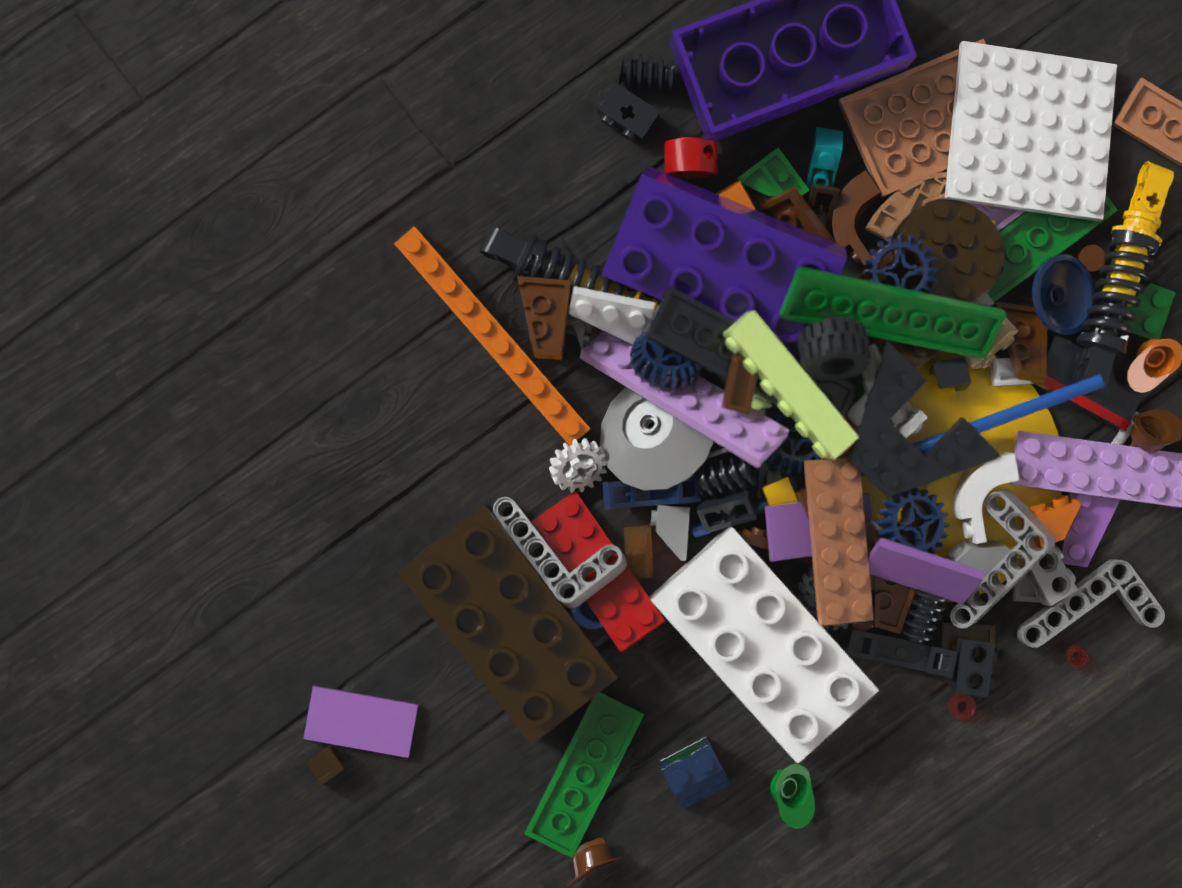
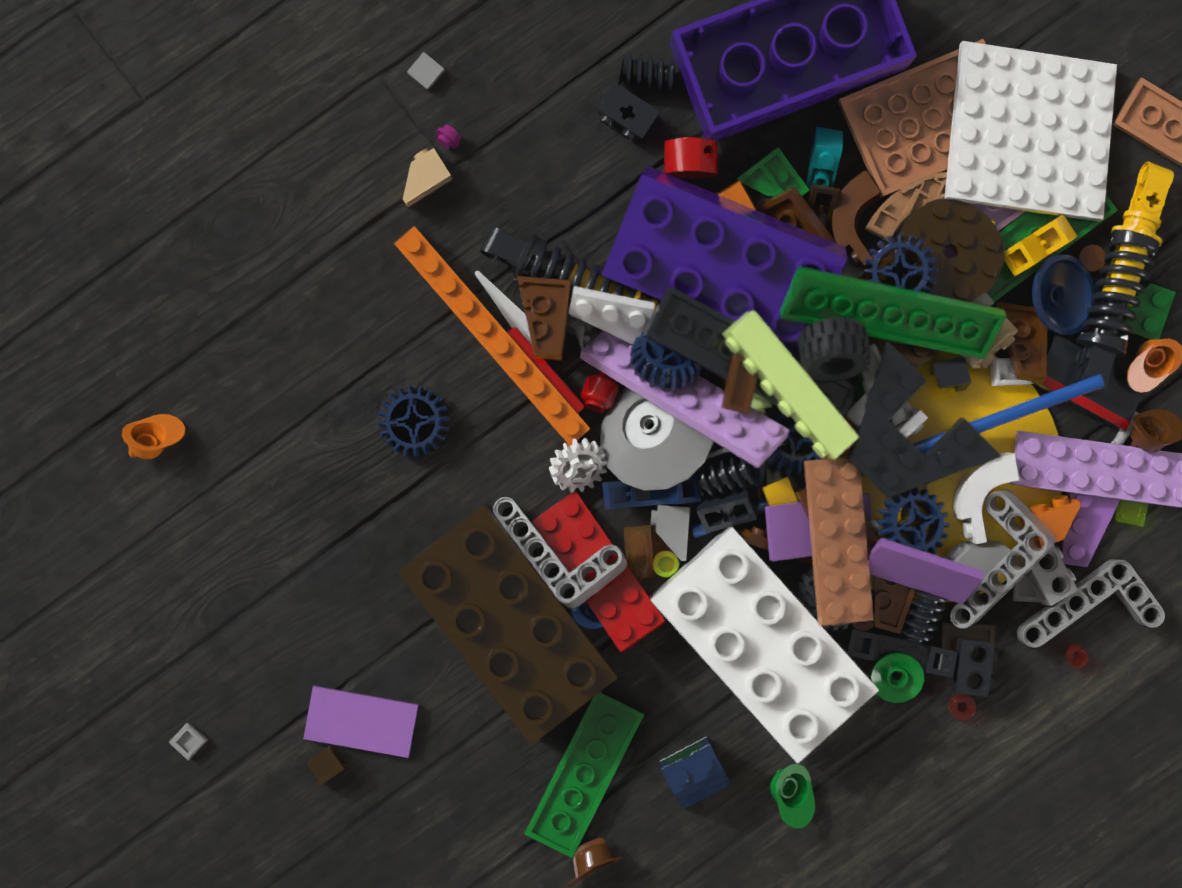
(151, 435): none -> orange piece
(188, 740): none -> light grey tile
(413, 408): none -> dark blue gear
(425, 71): none -> light grey tile
(425, 176): none -> tan slope
(448, 137): none -> magenta plate
(510, 311): none -> white sticker
(546, 370): none -> red tile
(599, 392): none -> red head
(665, 564): none -> lime tile
(897, 688): none -> green dish
(1039, 245): none -> yellow brick
(1131, 512): none -> clear neon green tile

